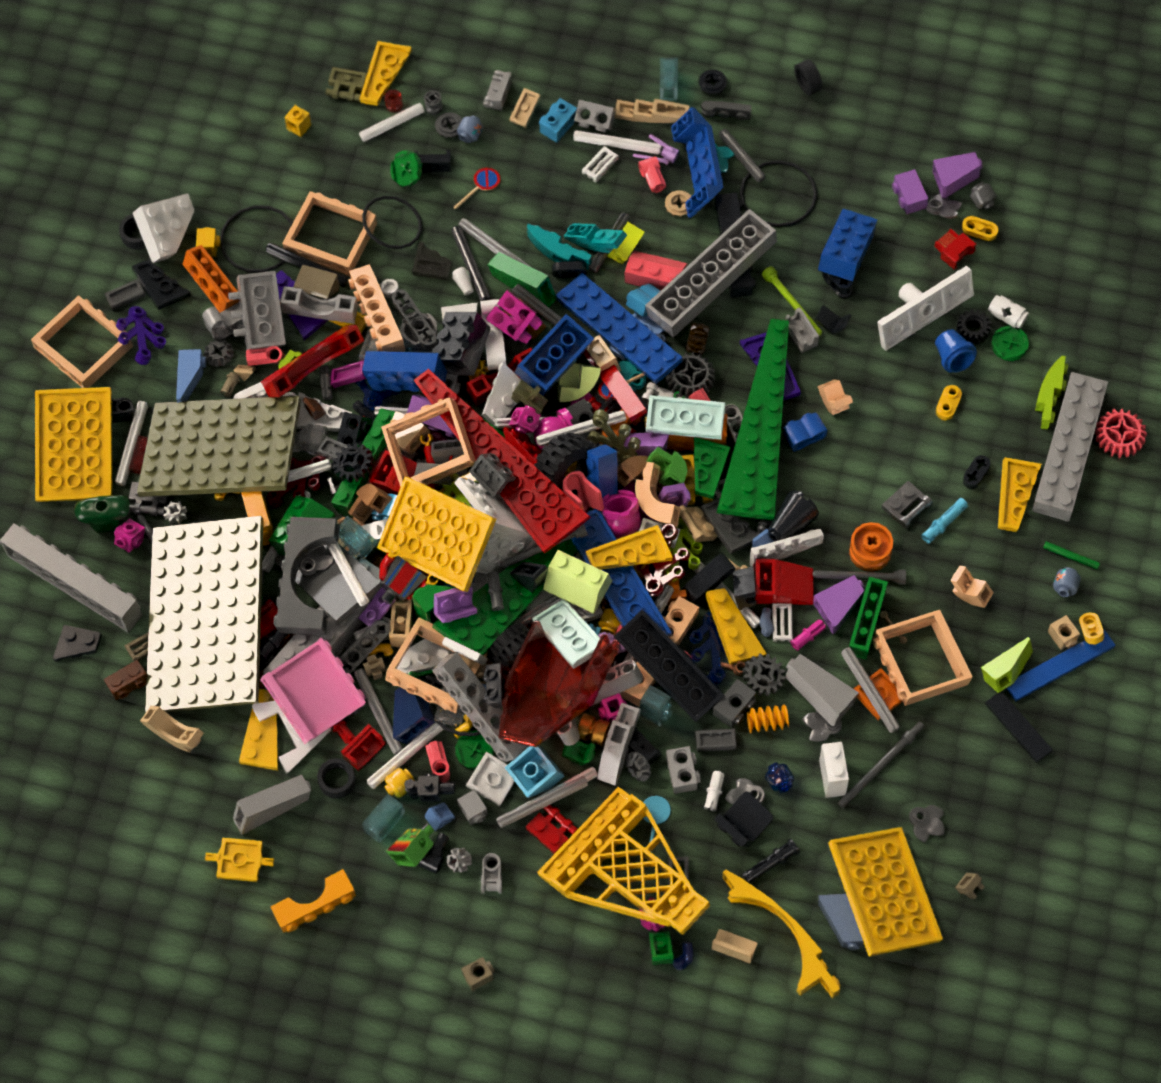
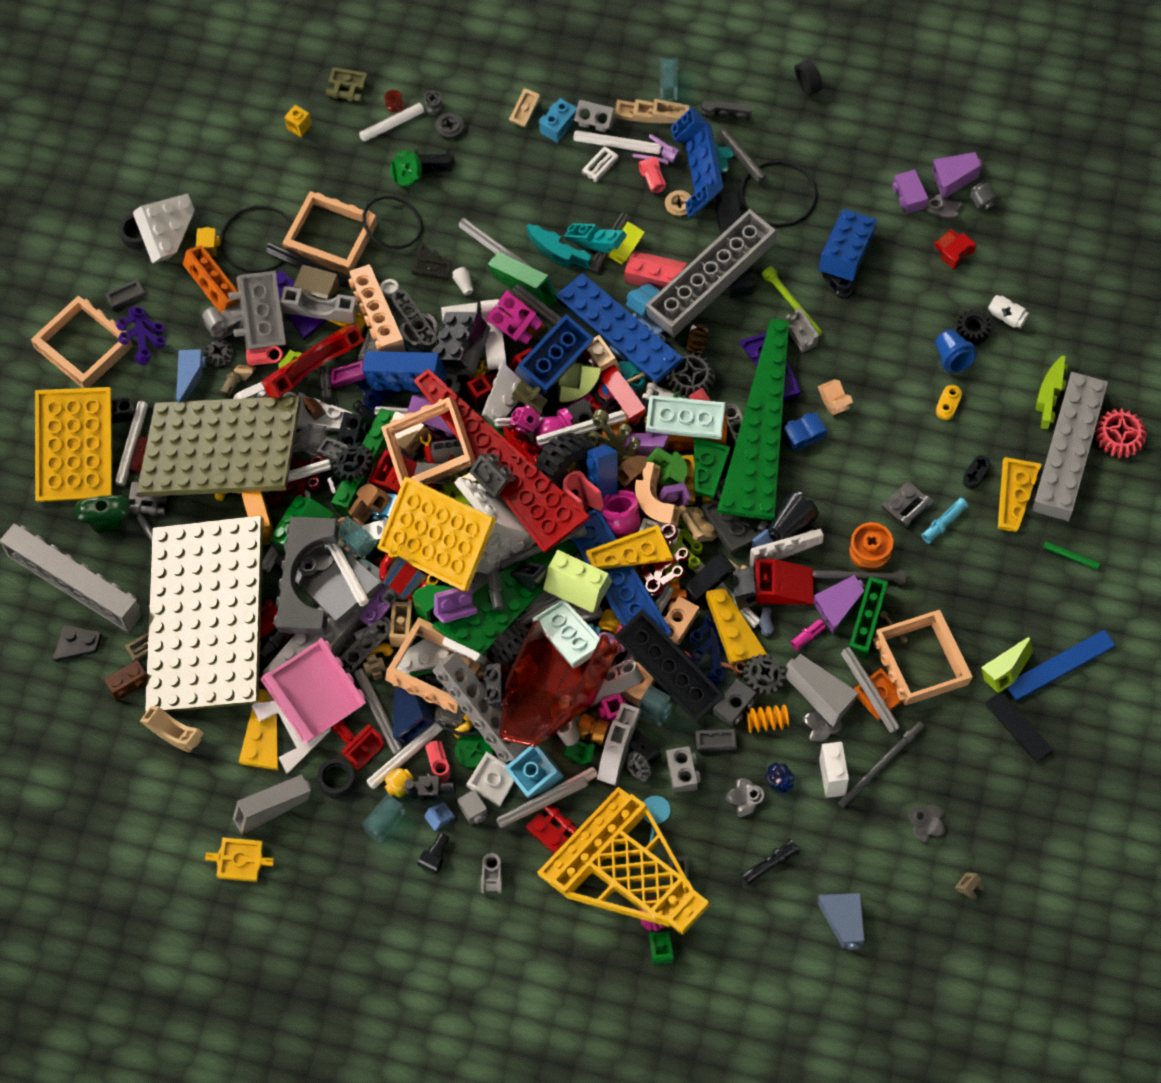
(129, 535): dark pink brick -> none
(158, 285): black wing -> none
(175, 513): white gear -> none
(336, 891): light orange arch -> none
(384, 67): yellow wing -> none
(411, 846): bright green torso -> none
(459, 860): light grey gear -> none
(469, 129): sand blue head -> none
(470, 263): black axle -> none
(476, 982): dark tan brick -> none
(484, 179): piece -> none
(498, 90): light grey hinge -> none
(569, 269): black beam -> none
(686, 958): clear blue arm -> none
(714, 791): white axle -> none
(719, 79): black gear -> none
(734, 946): tan panel -> none
(745, 820): black bracket -> none
(782, 636): white tile -> none
(813, 969): yellow slope -> none
(831, 321): black bracket -> none
(885, 891): yellow plate -> none
(924, 307): white plate -> none
(969, 589): light nougat brick -> none
(980, 228): yellow plate -> none
(1010, 343): green tile -> none
(1064, 625): tan brick -> none
(1067, 582): sand blue head -> none
(1091, 628): yellow plate -> none

